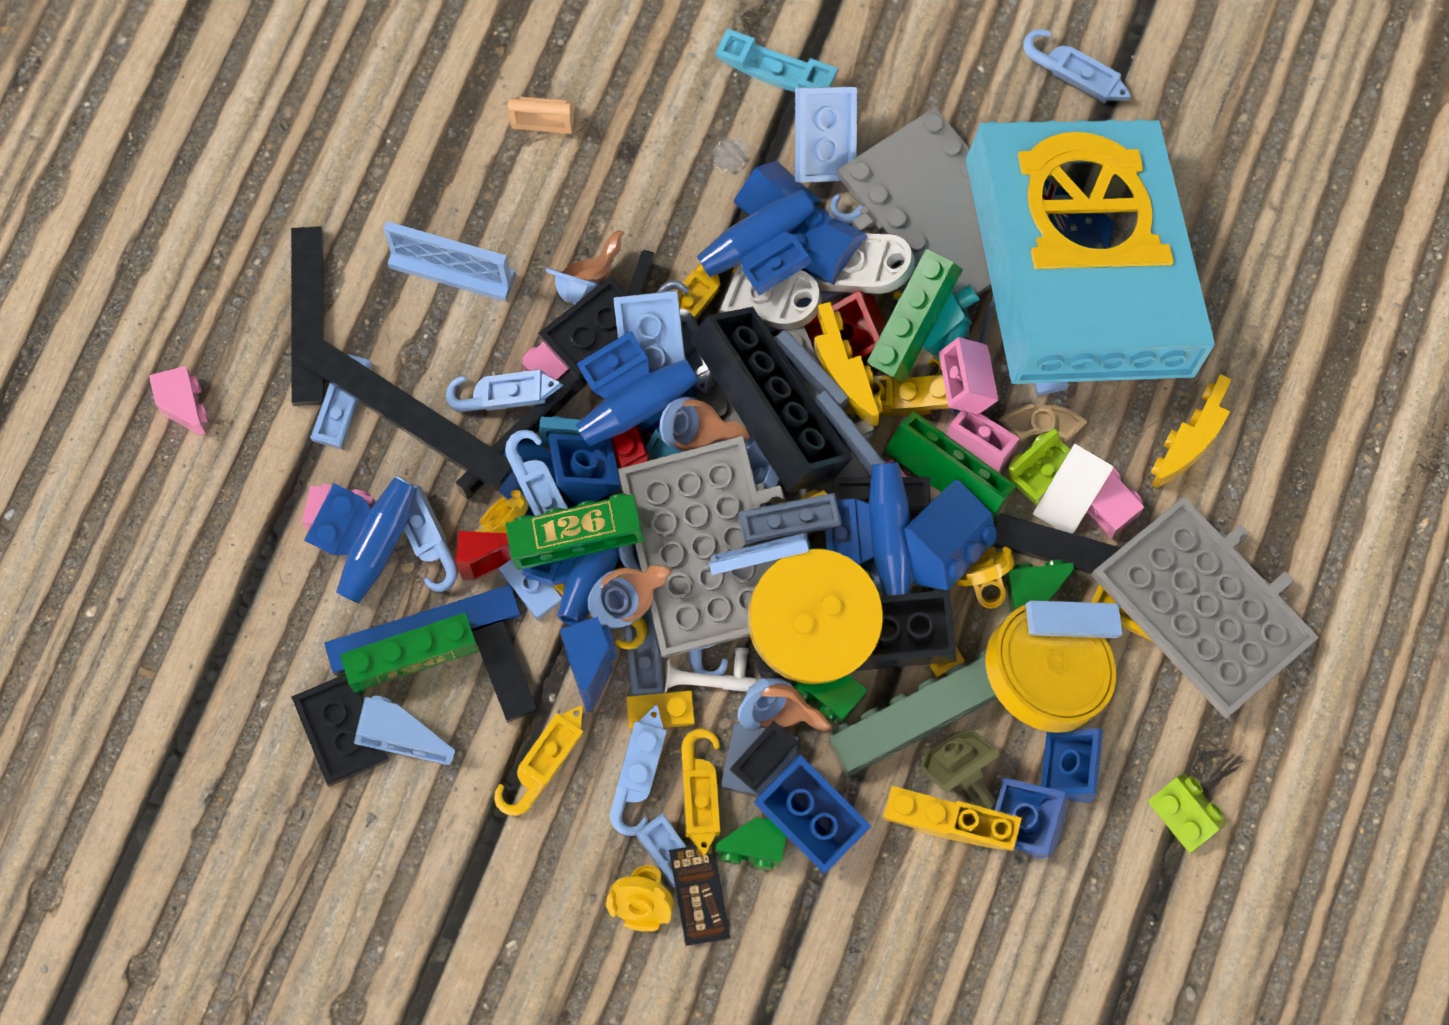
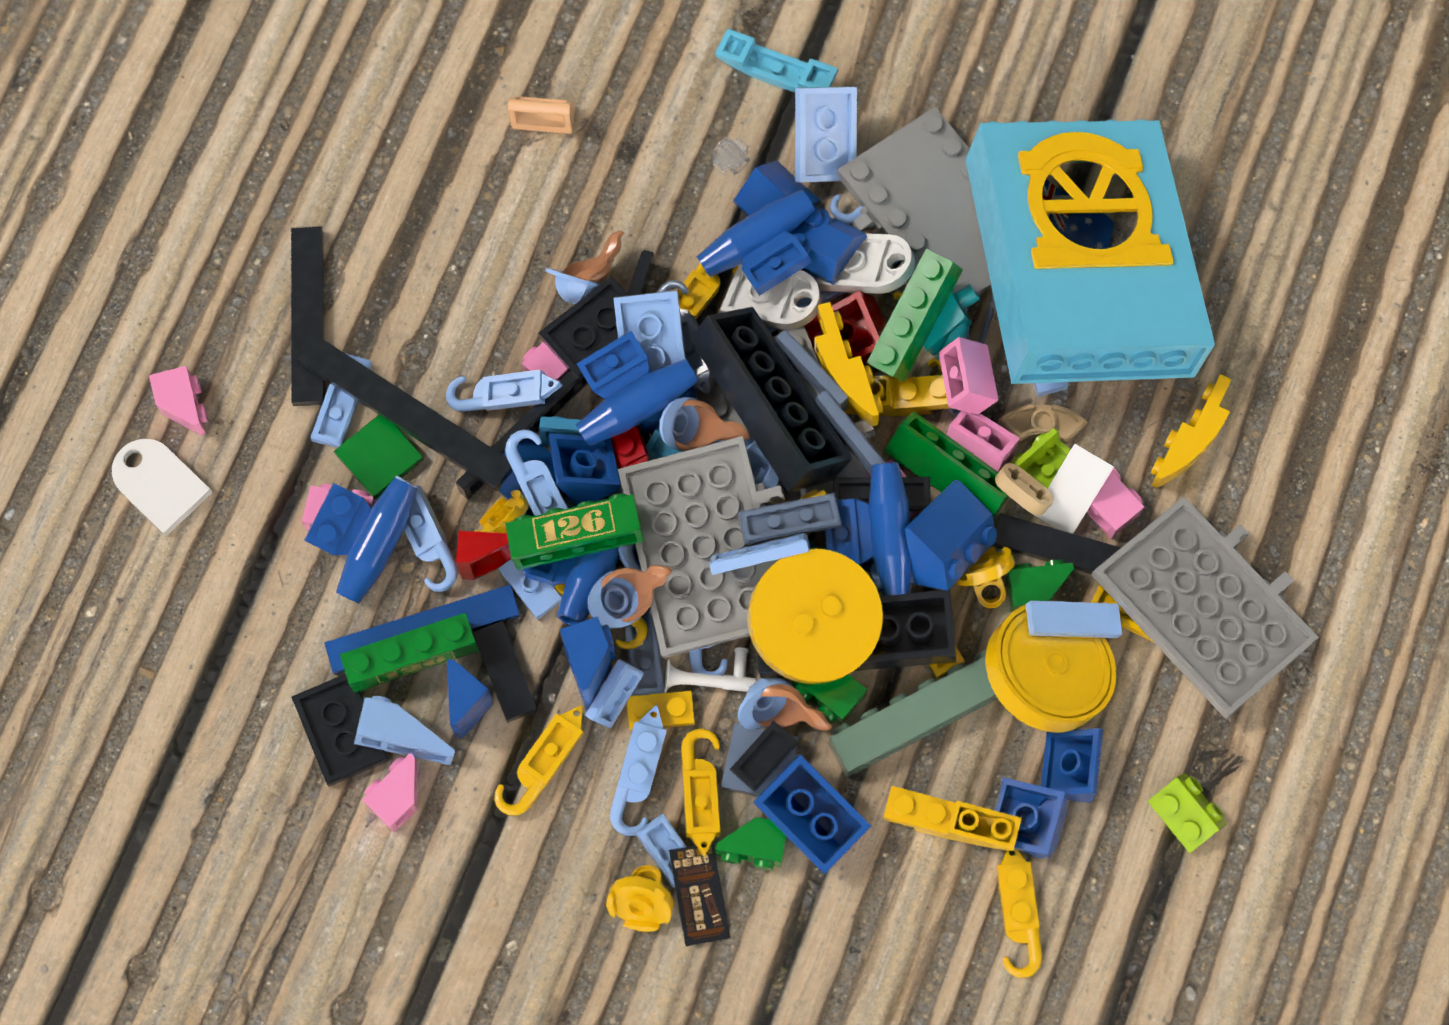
(160, 485): none -> white tile
(378, 455): none -> green tile
(396, 795): none -> bright pink slope
(449, 262): light blue fence -> none
(467, 699): none -> blue slope
(614, 693): none -> light blue plate
(958, 763): olive piece -> none
(1019, 911): none -> yellow plate
(1024, 489): none -> tan beam
(1078, 69): light blue plate -> none

